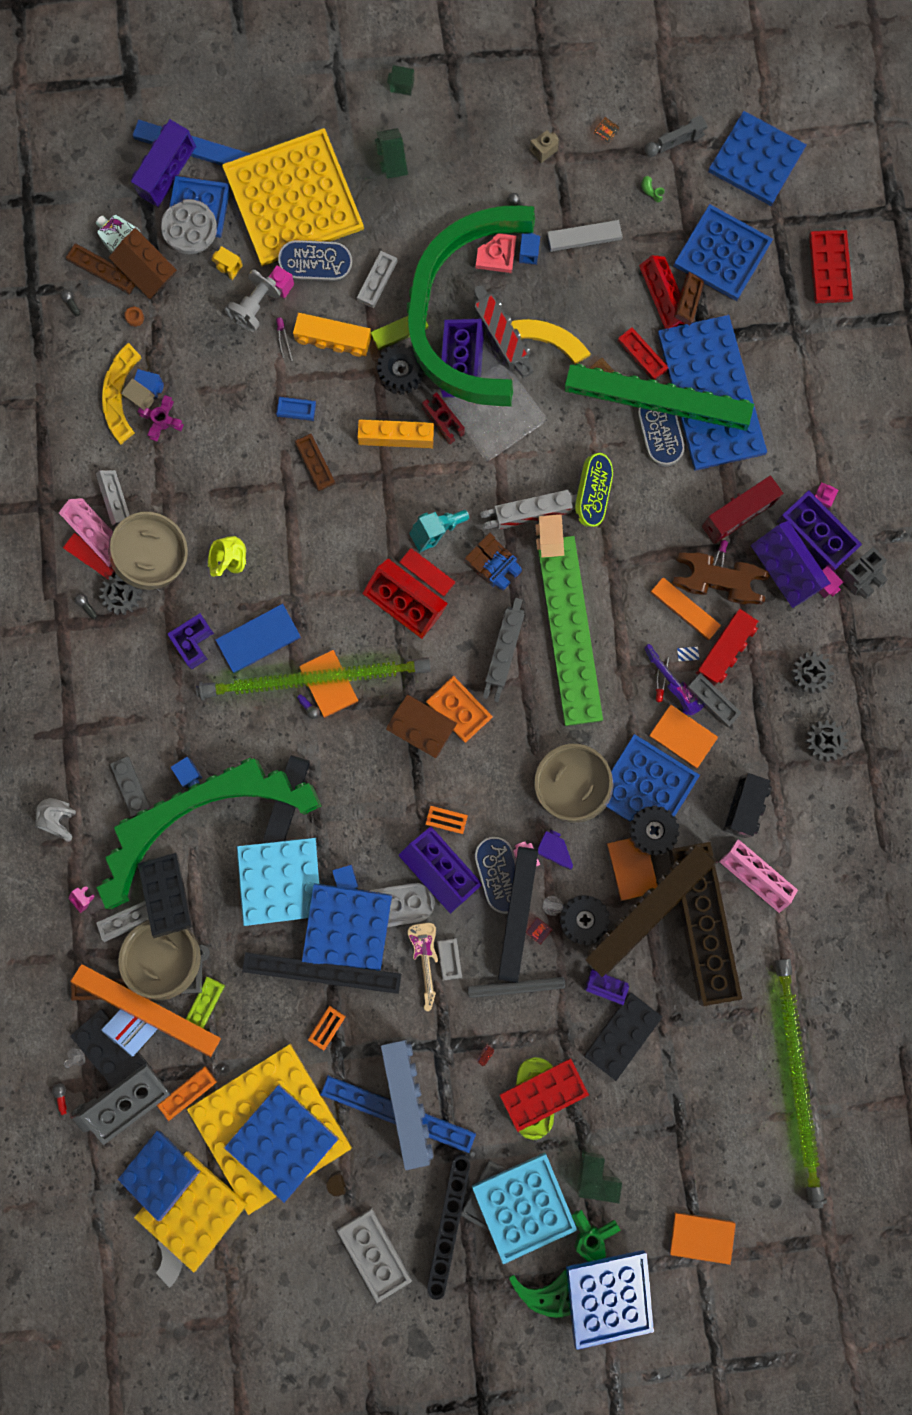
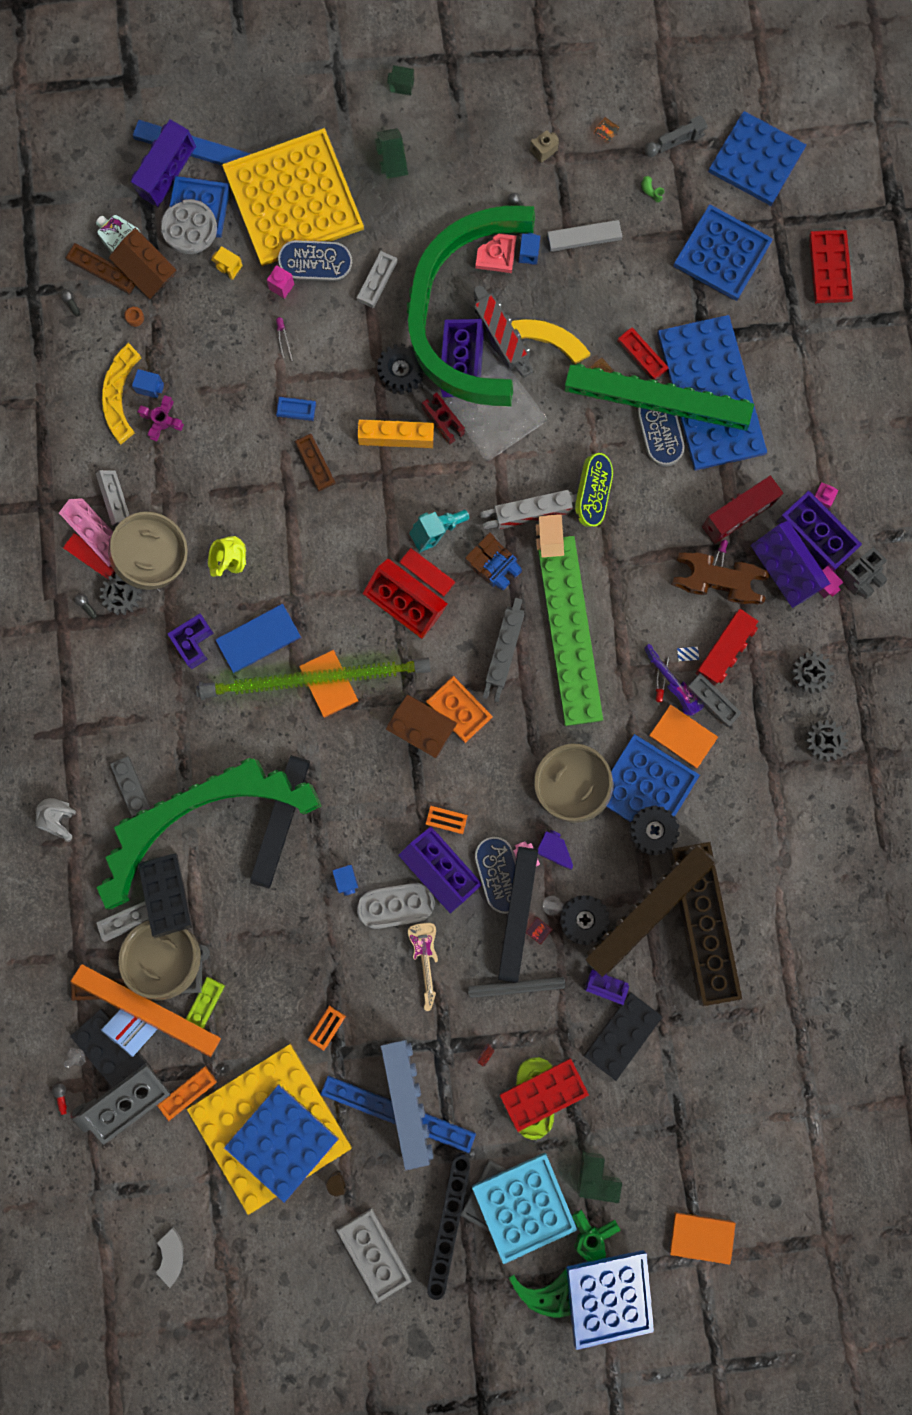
(79, 900): dark pink tile -> none
(138, 394): dark tan brick -> none
(159, 1175): blue plate -> none
(186, 772): blue brick -> none
(197, 1217): yellow plate -> none
(249, 306): light grey piece -> none
(277, 880): medium azure plate -> none
(312, 711): piece -> none
(321, 973): black plate -> none
(332, 335): light orange brick -> none
(346, 927): blue plate -> none
(392, 333): lime tile -> none
(449, 959): light grey tile -> none
(631, 869): orange tile -> none
(662, 291): red fence -> none
(685, 608): orange tile -> none
(689, 298): reddish brown tile -> none
(747, 805): black brick -> none
(757, 878): bright pink fence -> none
(808, 1142): clear neon green hose -> none

